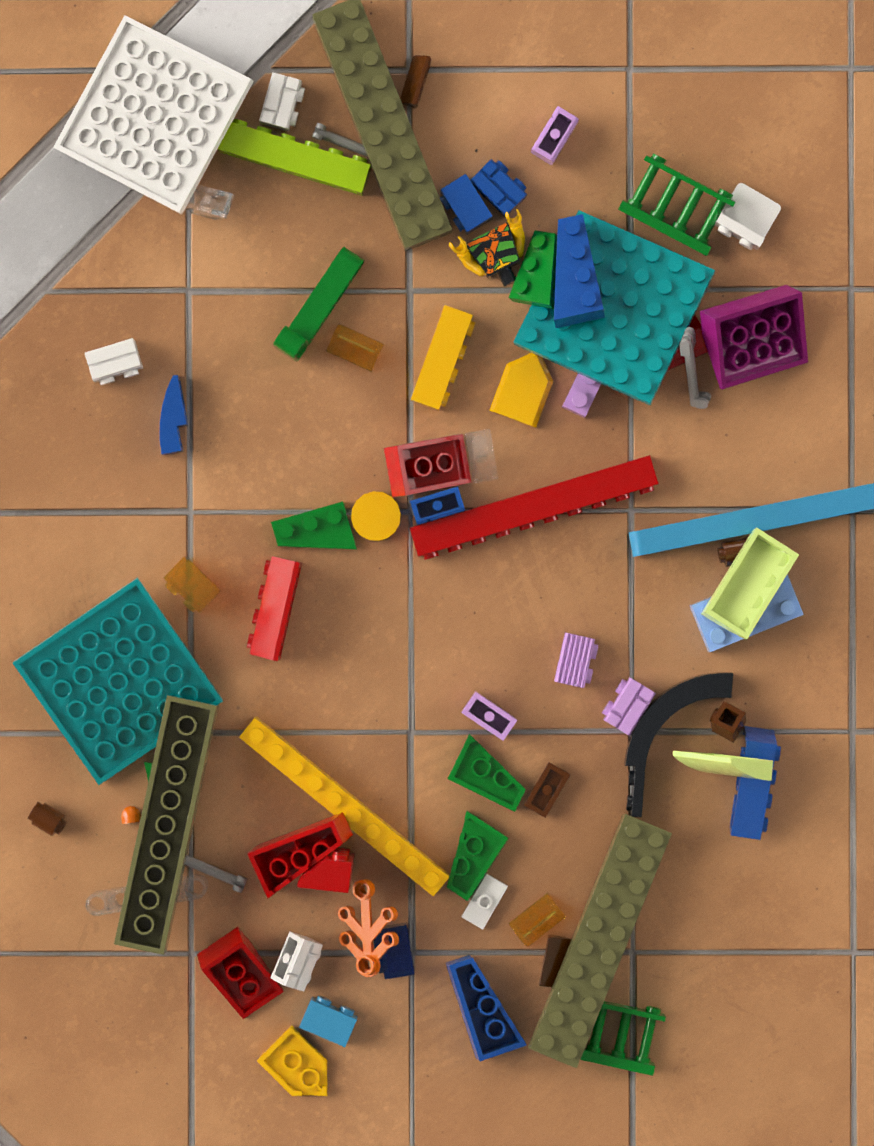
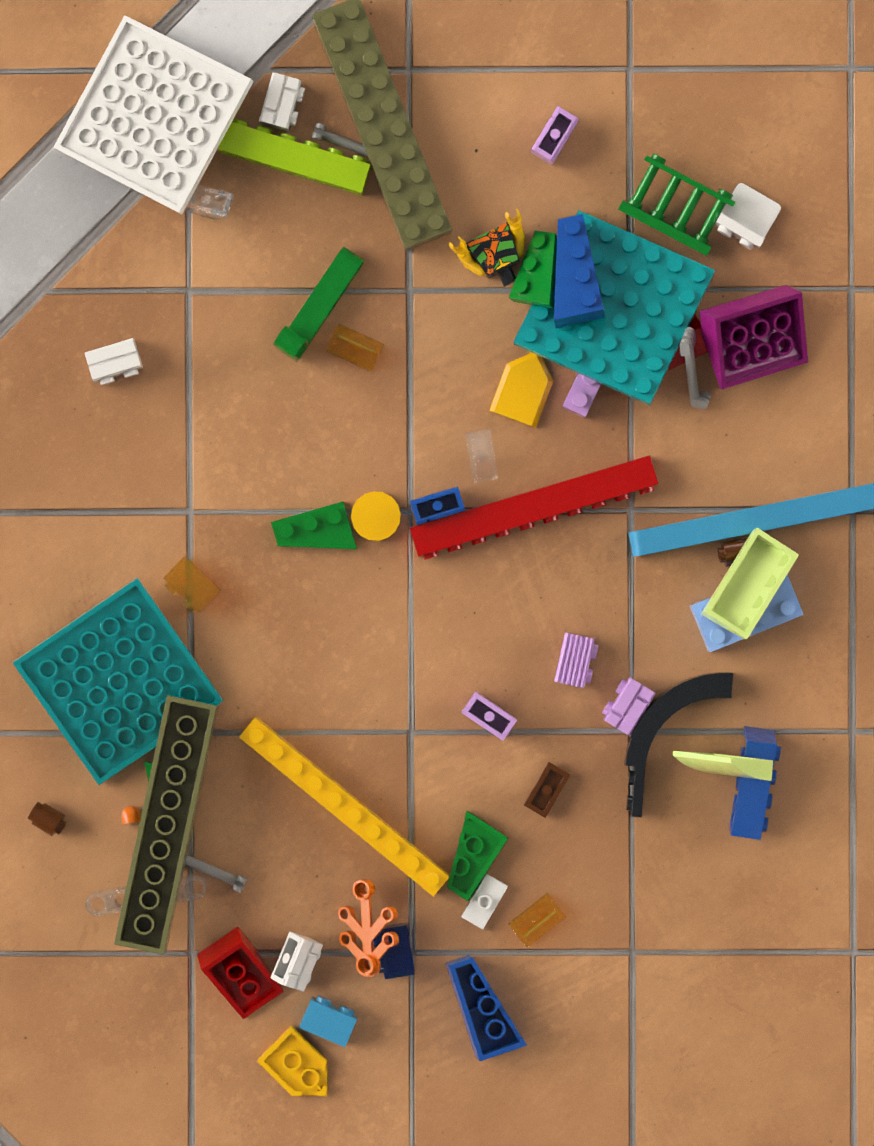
(172, 417): blue slope -> none
(275, 608): slope -> none
(293, 853): red wedge -> none
(330, 873): red slope -> none
(415, 80): reddish brown slope -> none
(427, 465): red slope -> none
(442, 357): yellow brick -> none
(465, 204): blue brick -> none
(485, 776): green wing -> none
(499, 187): blue brick -> none
(553, 958): reddish brown slope -> none
(599, 940): olive brick -> none
(617, 1057): green fence -> none
(728, 721): reddish brown brick -> none

